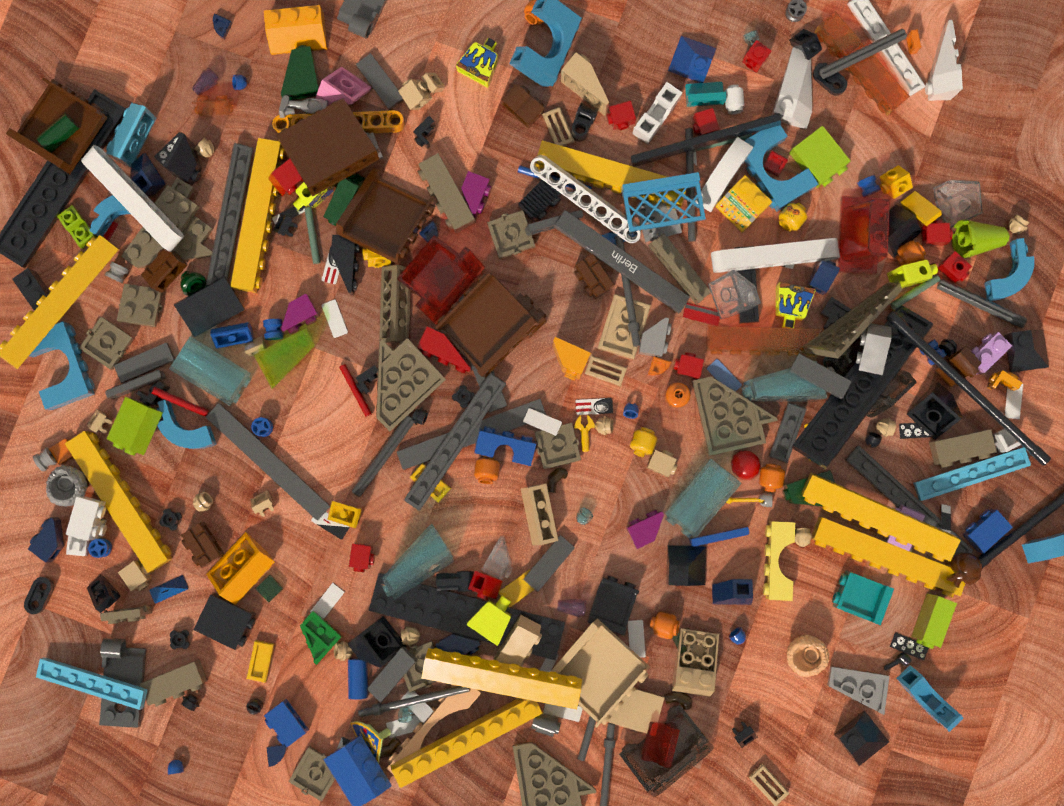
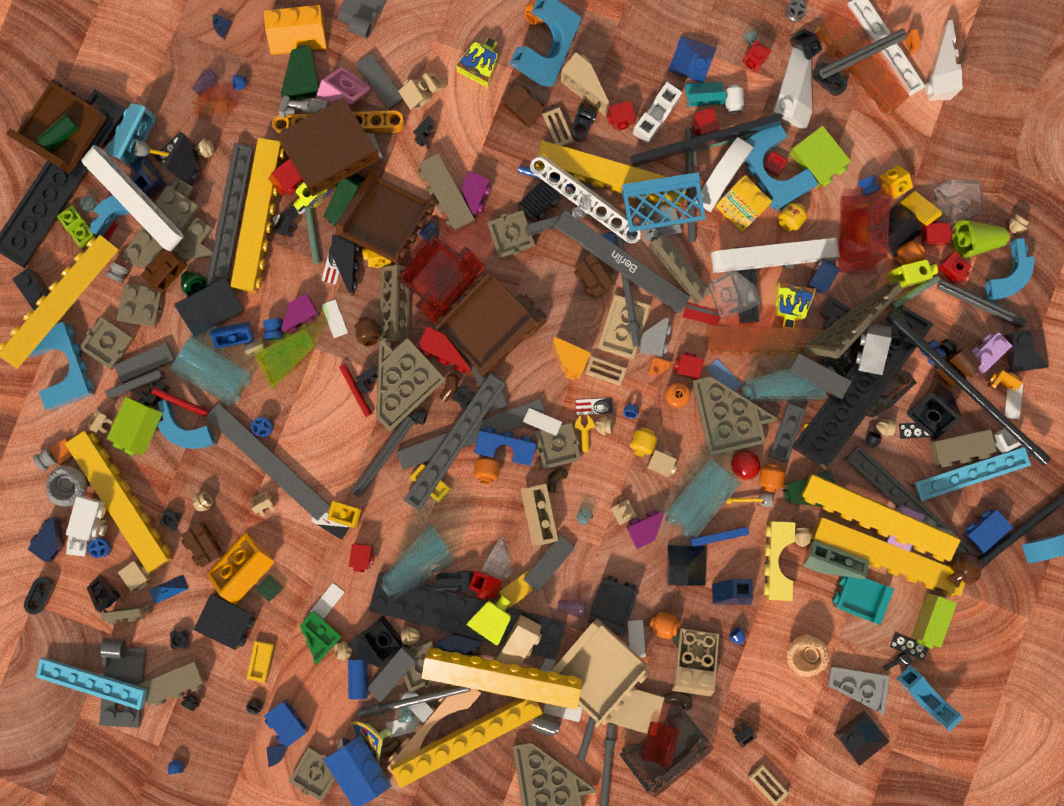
(90, 205): none -> clear light blue hinge
(143, 149): none -> light grey hinge
(367, 331): none -> reddish brown head
(451, 386): none -> reddish brown arm
(583, 209): none -> clear arm
(623, 512): none -> tan tile
(833, 561): none -> sand green slope
(946, 518): sticker -> none

